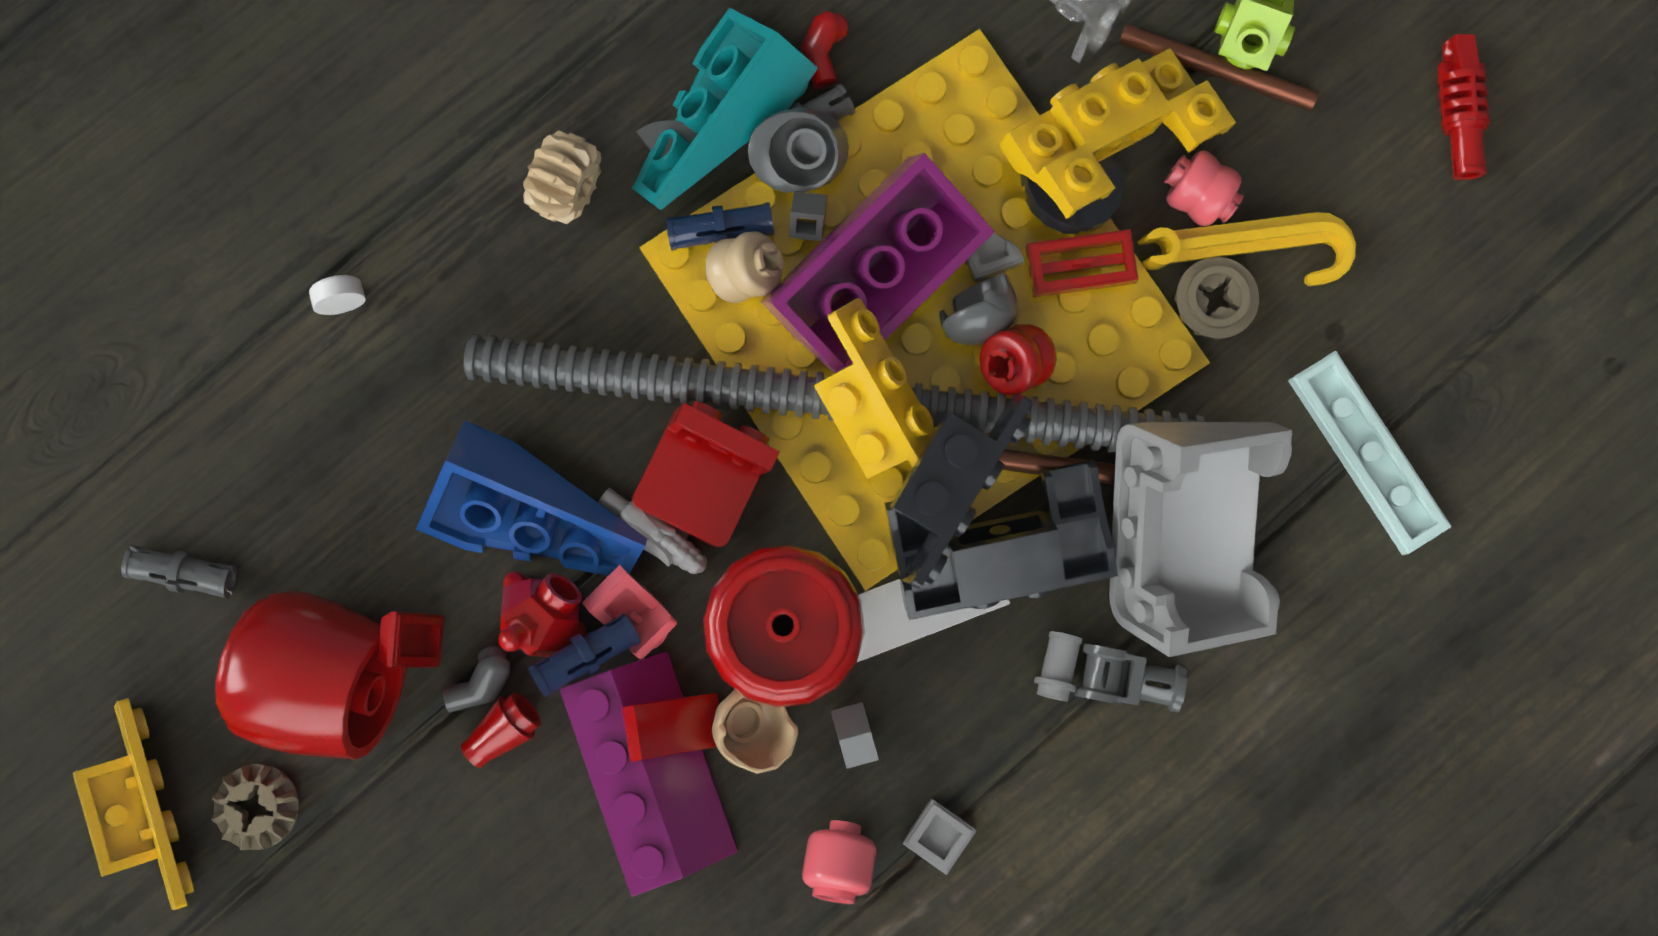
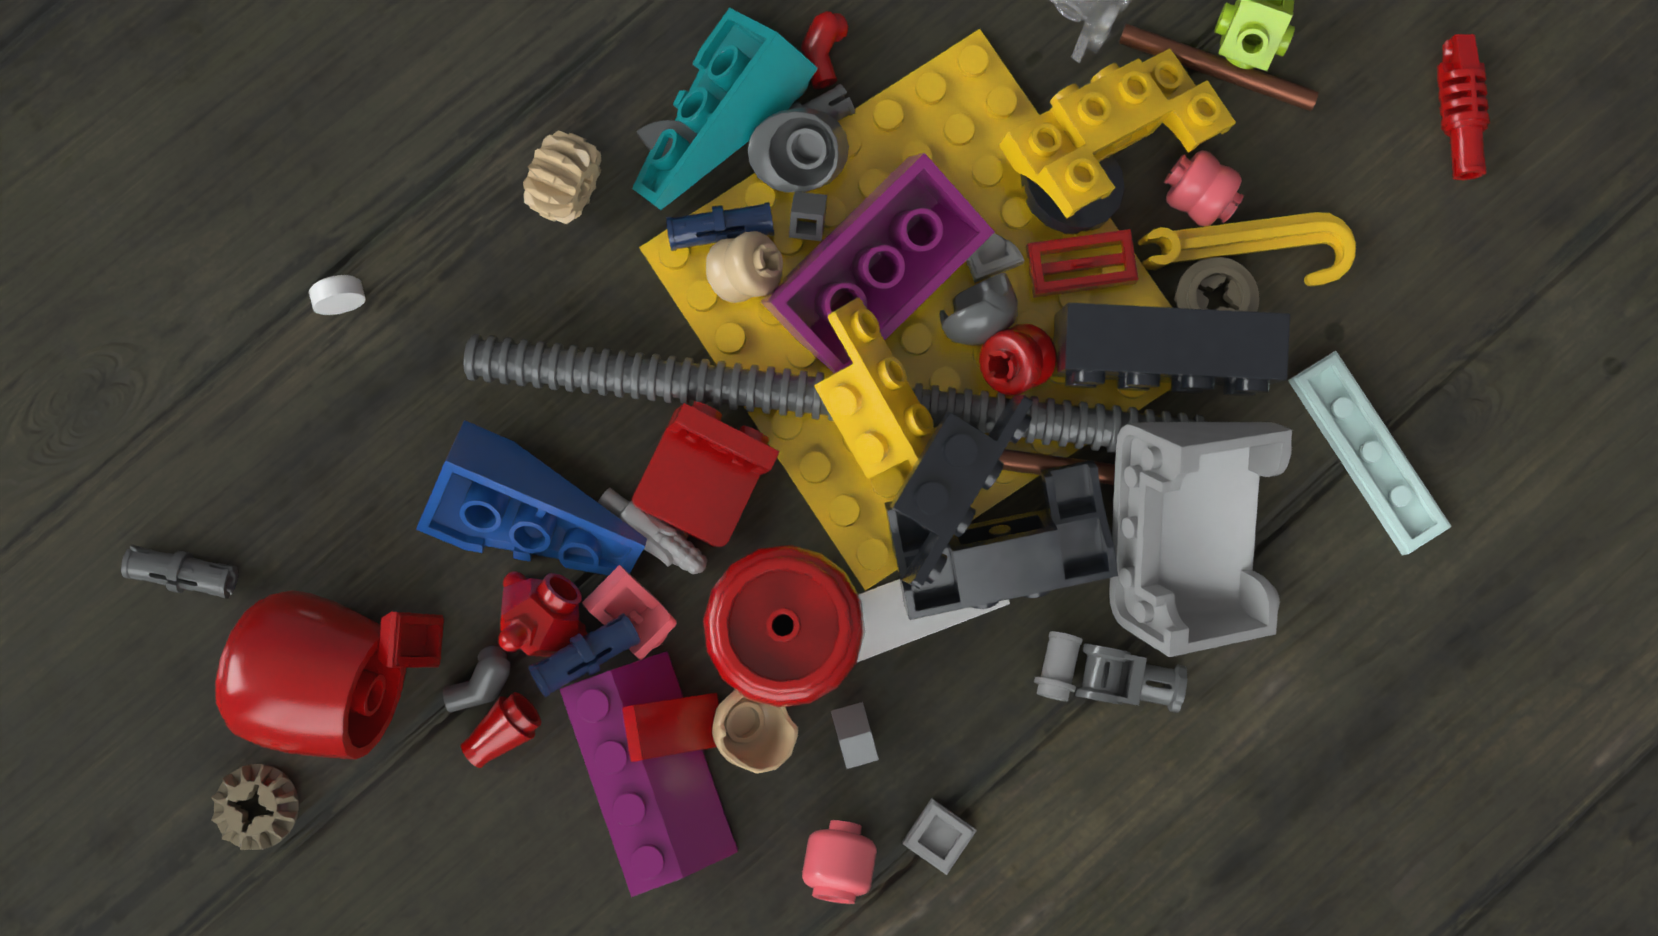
(125, 811): yellow bracket -> none
(1171, 346): none -> black brick

